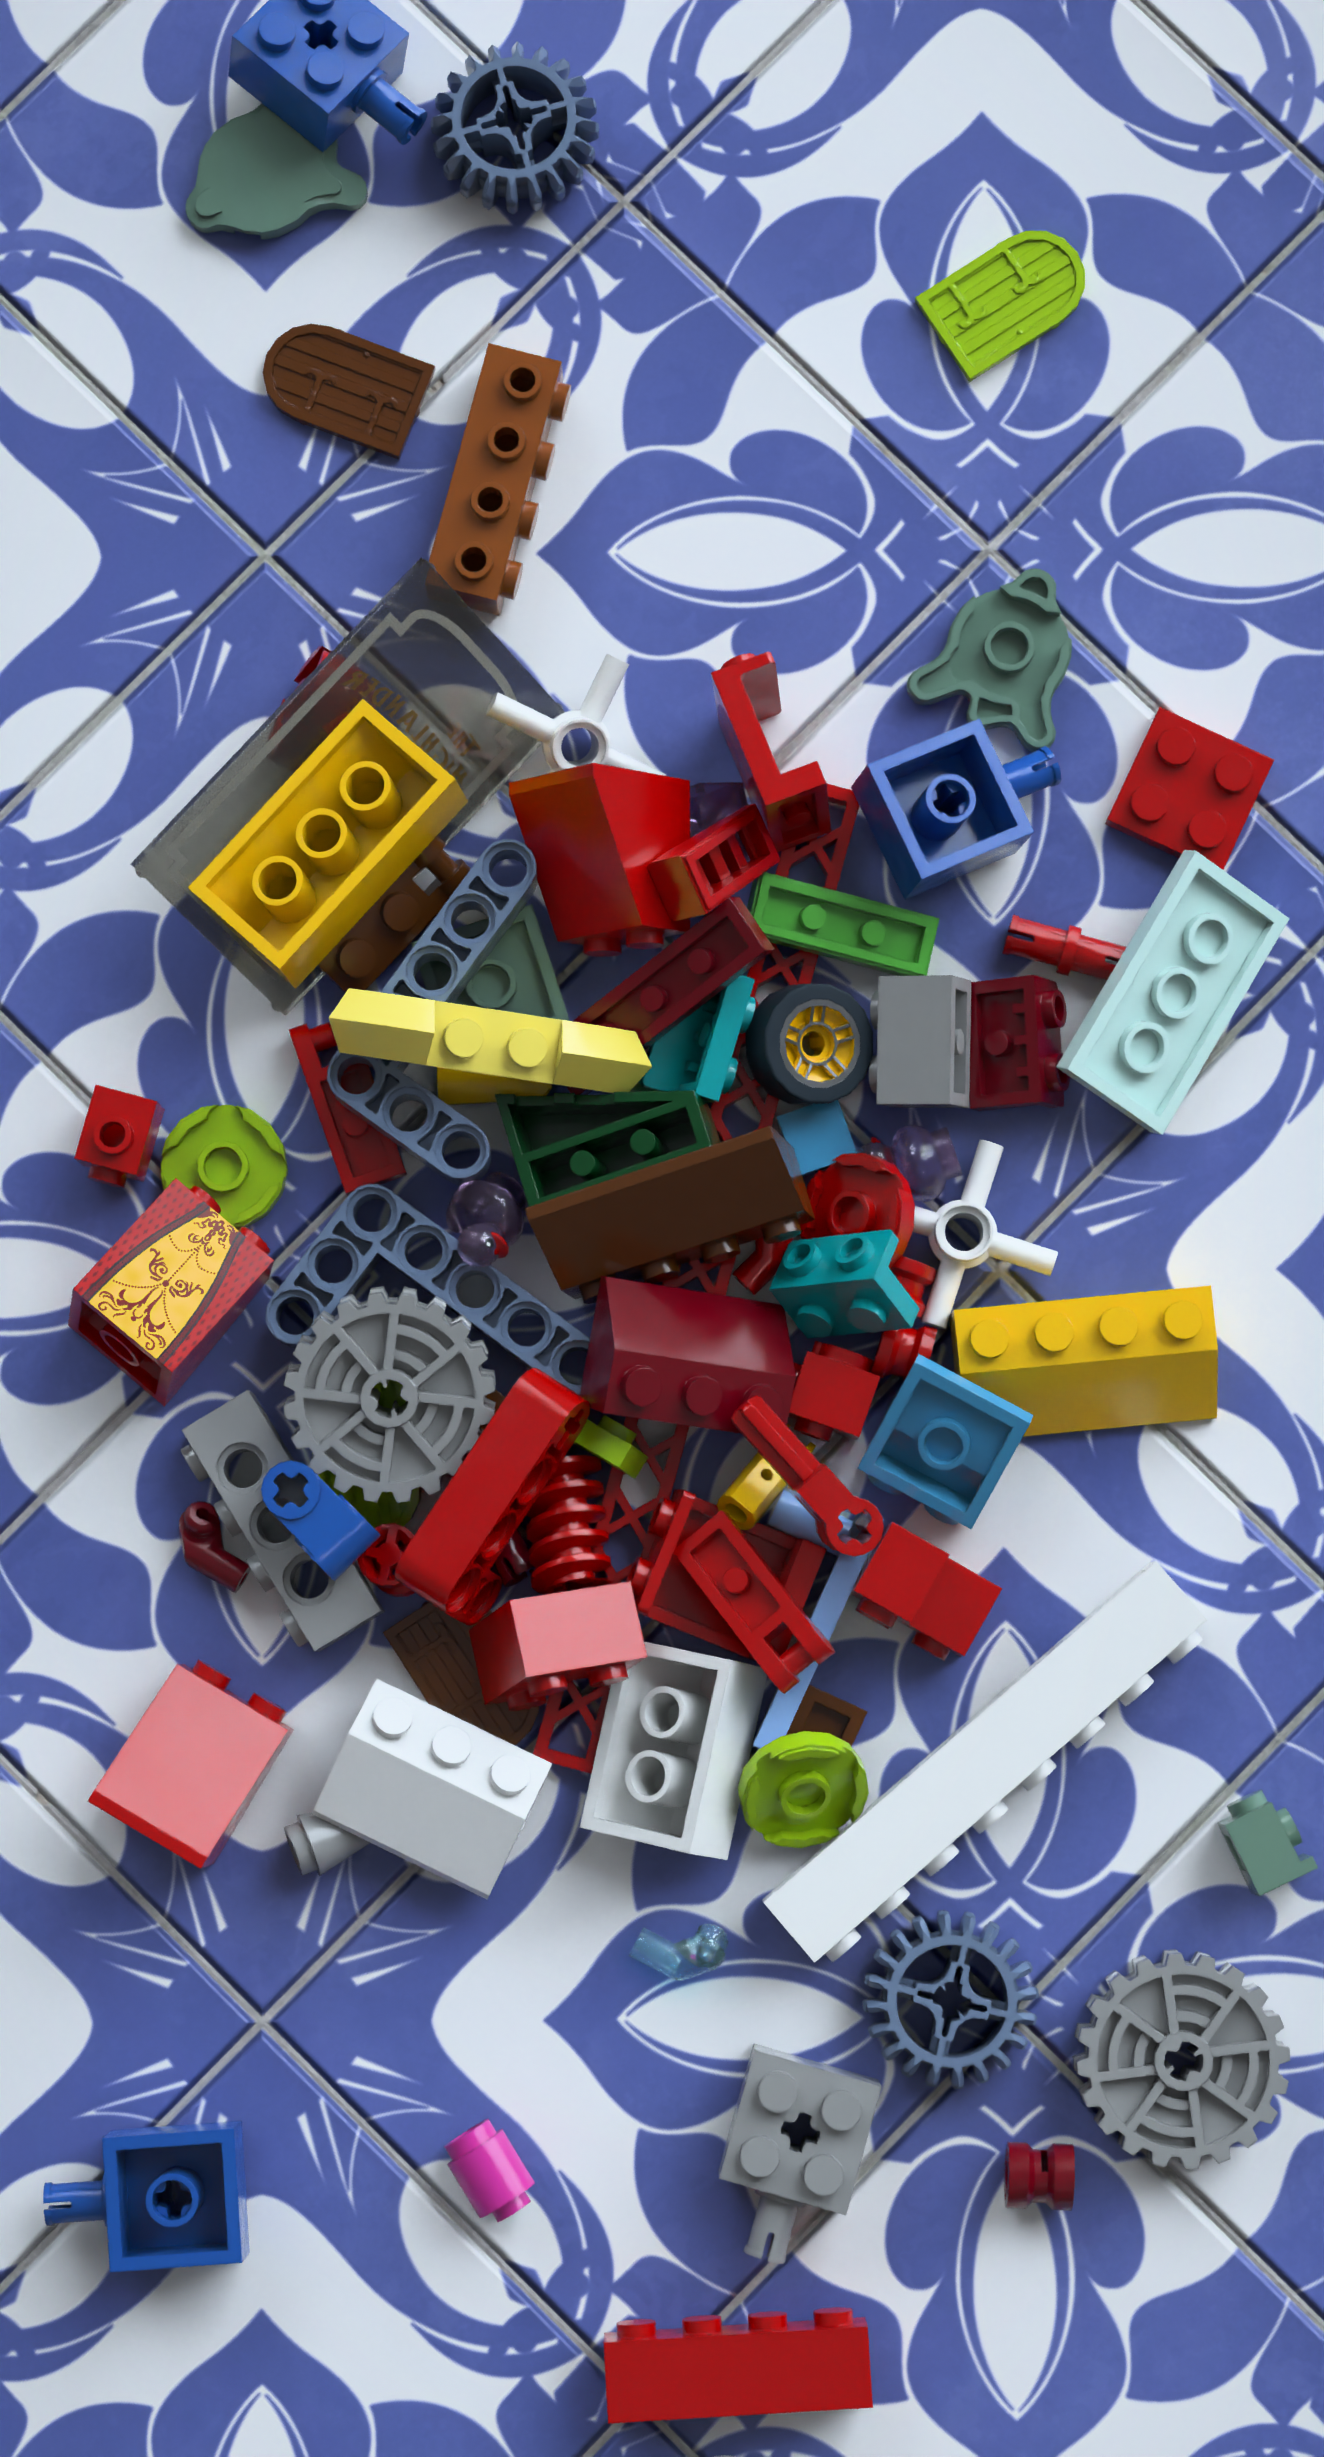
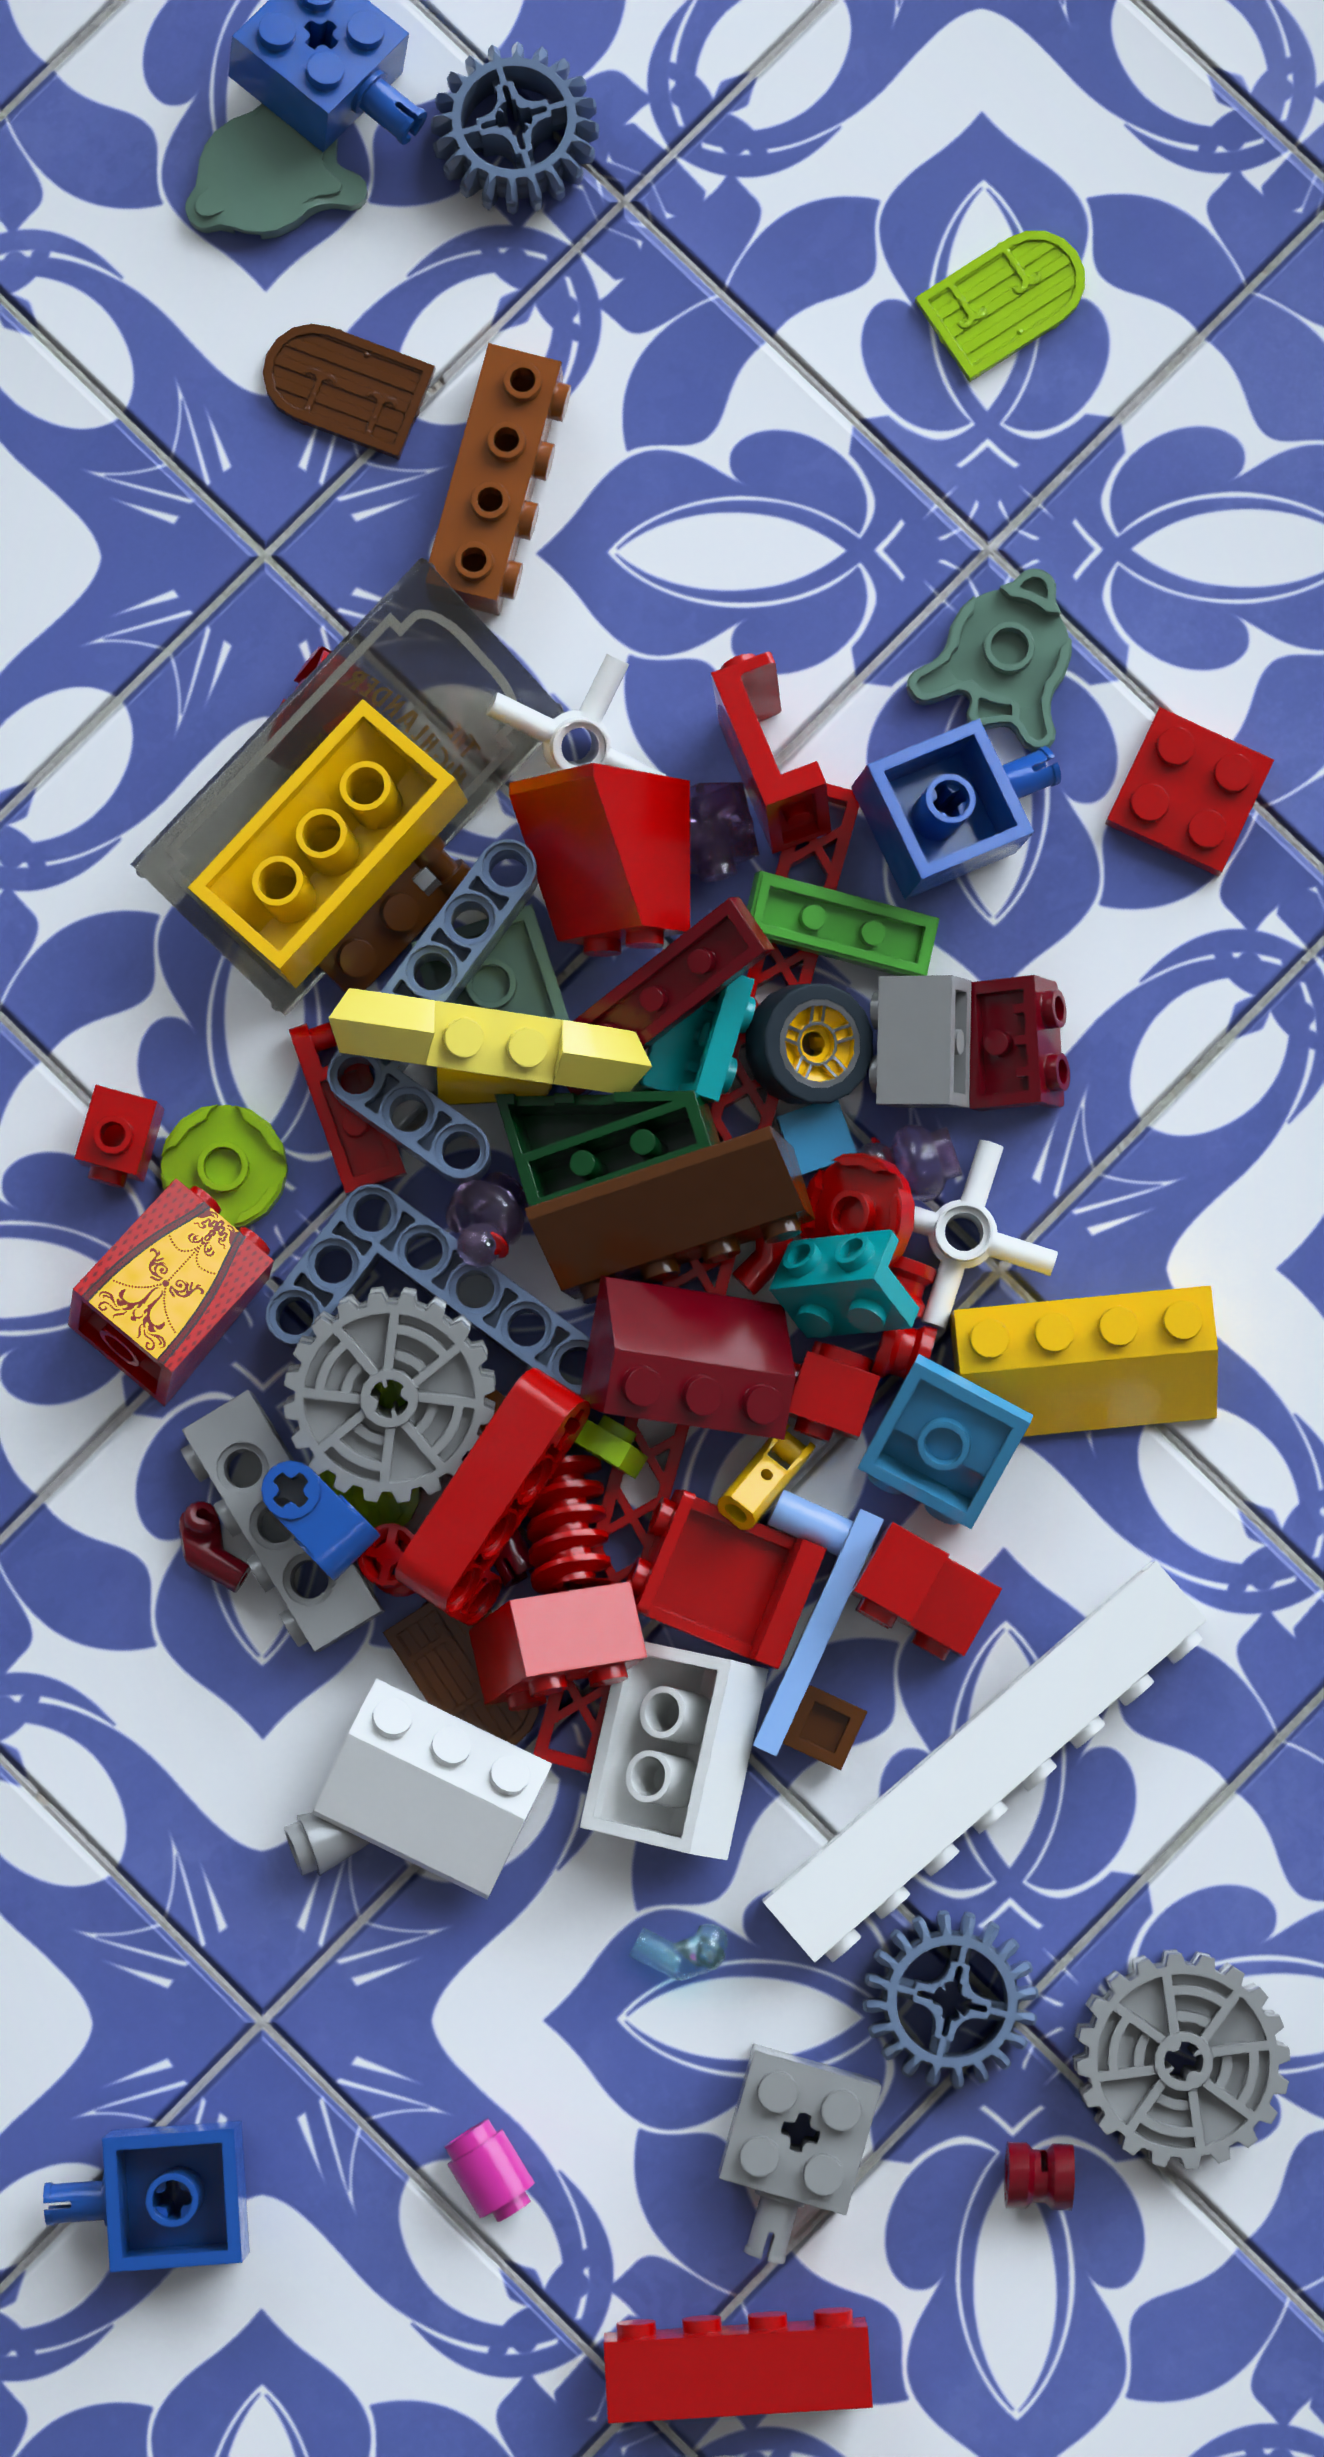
(193, 1763): slope -> none
(681, 876): red slope -> none
(751, 1599): red plate -> none
(802, 1789): lime tile -> none
(808, 1479): red connector -> none
(1062, 948): red pin -> none
(1173, 992): light aqua plate -> none
(1264, 1843): sand green brick -> none

